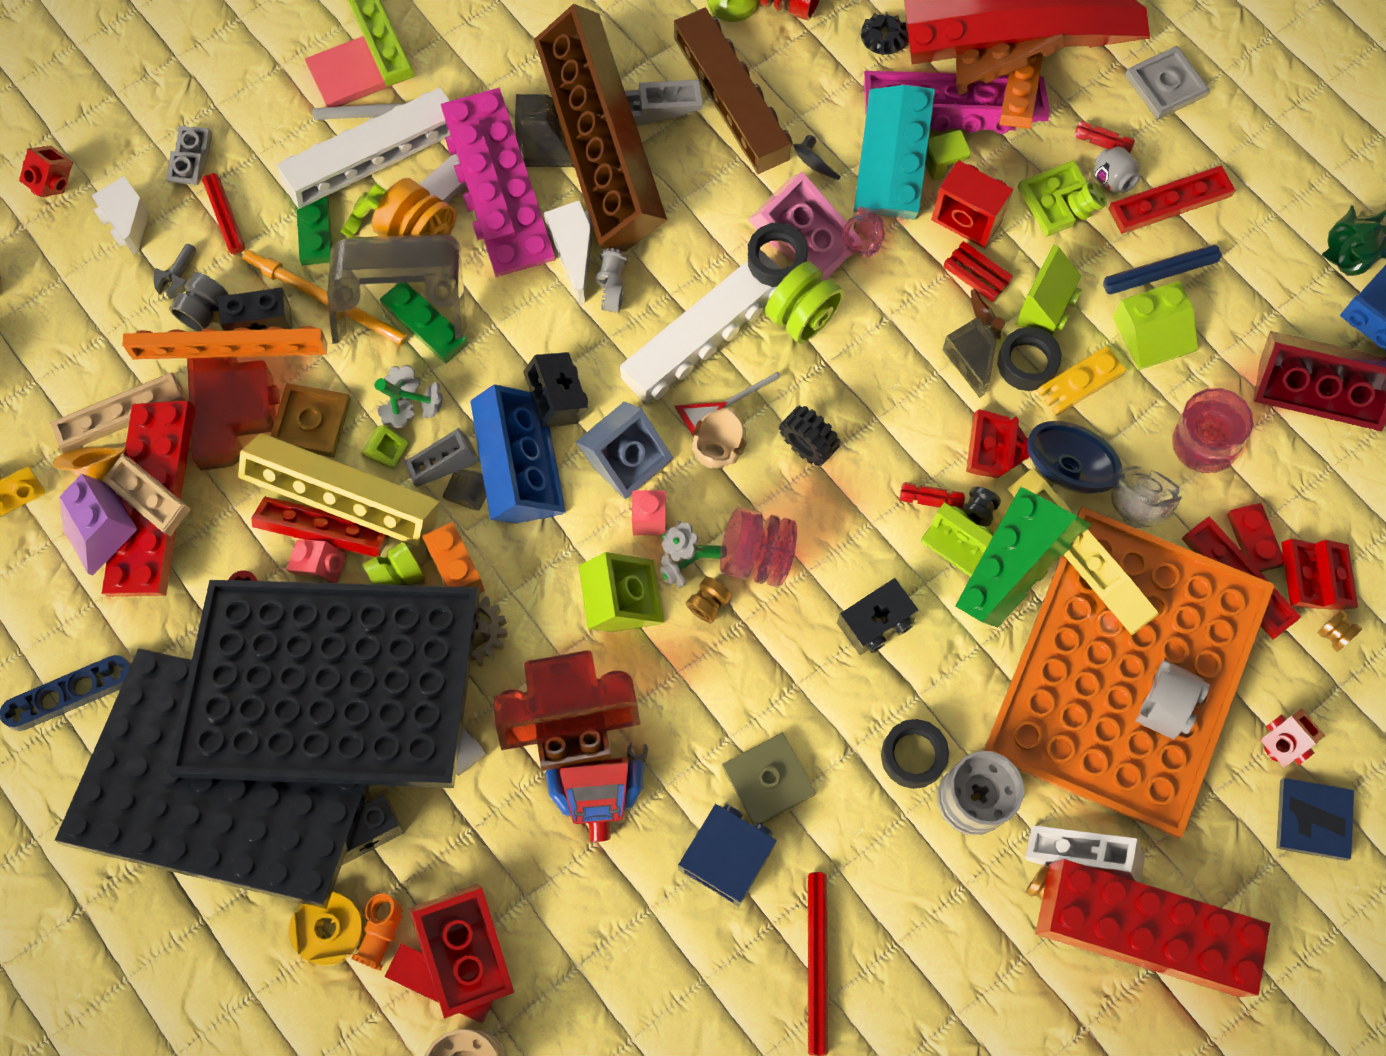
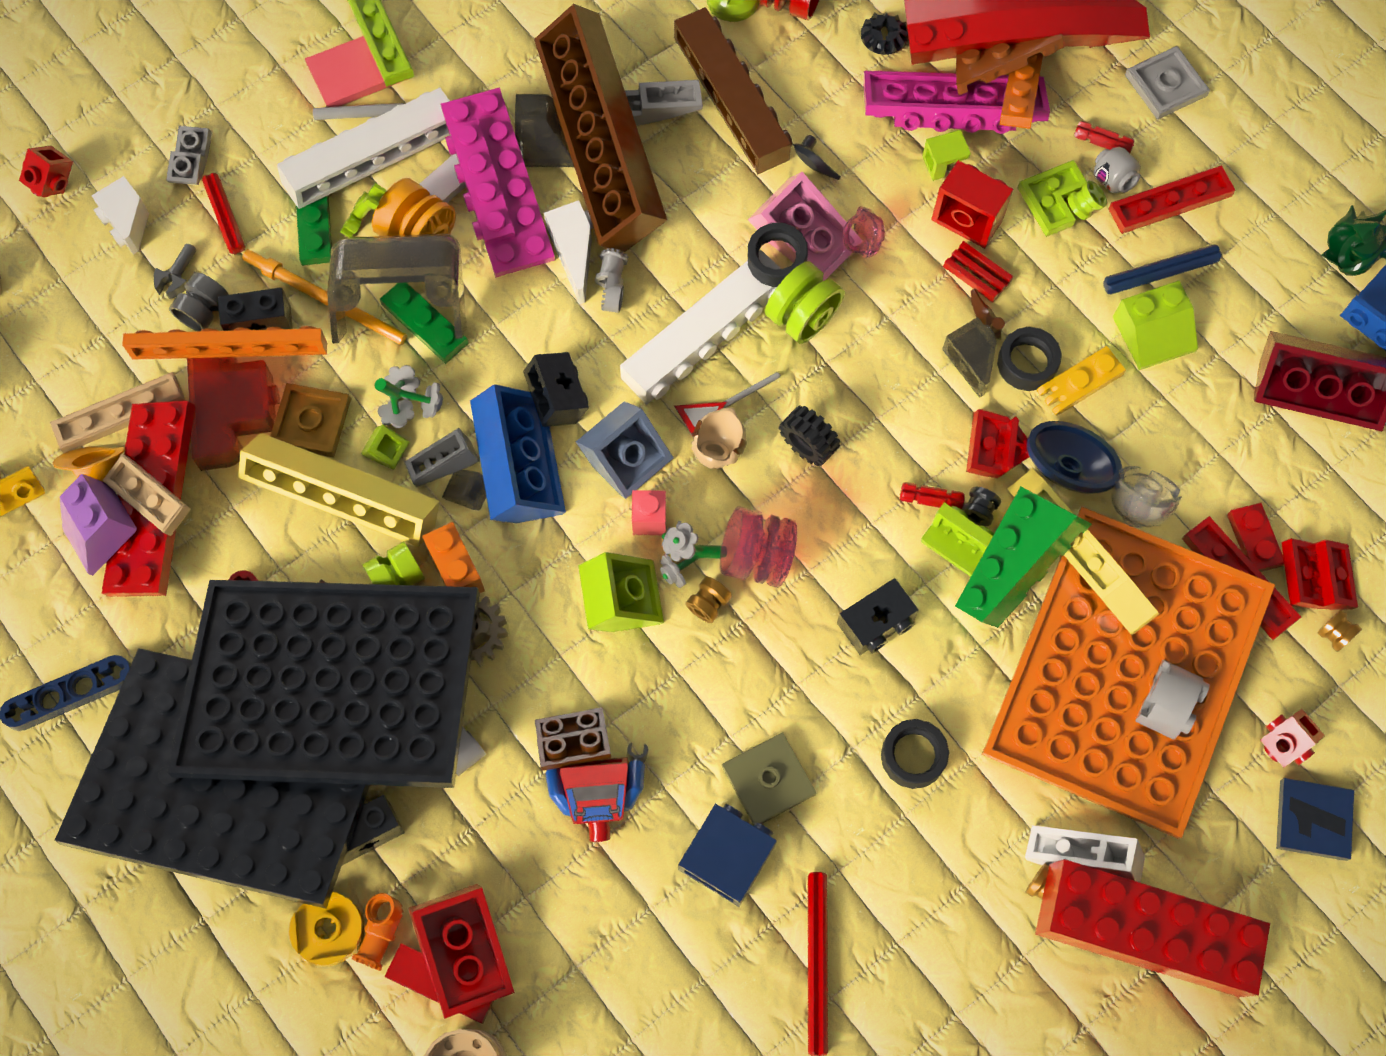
(316, 560): coral bracket -> none
(317, 525): red plate -> none
(564, 702): clear red brick -> none
(894, 150): teal slope -> none
(993, 779): light grey wheel -> none
(1051, 293): lime slope -> none
(1212, 430): clear pink wheel -> none

